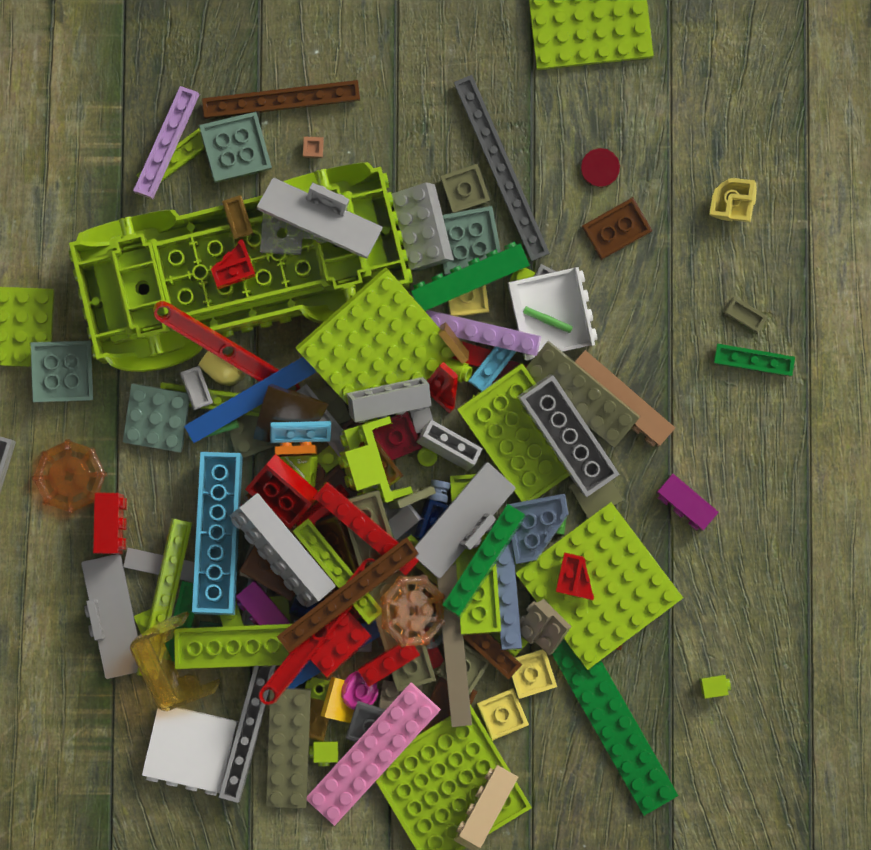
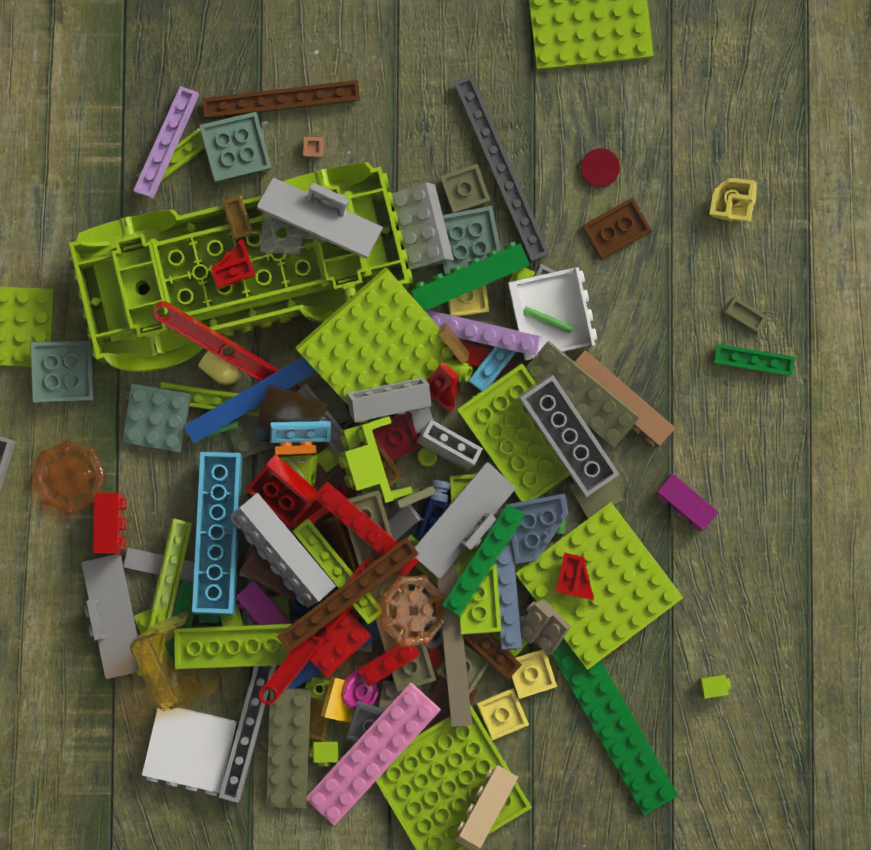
(196, 387): light grey tile -> none
(209, 619): none -> dark green tile

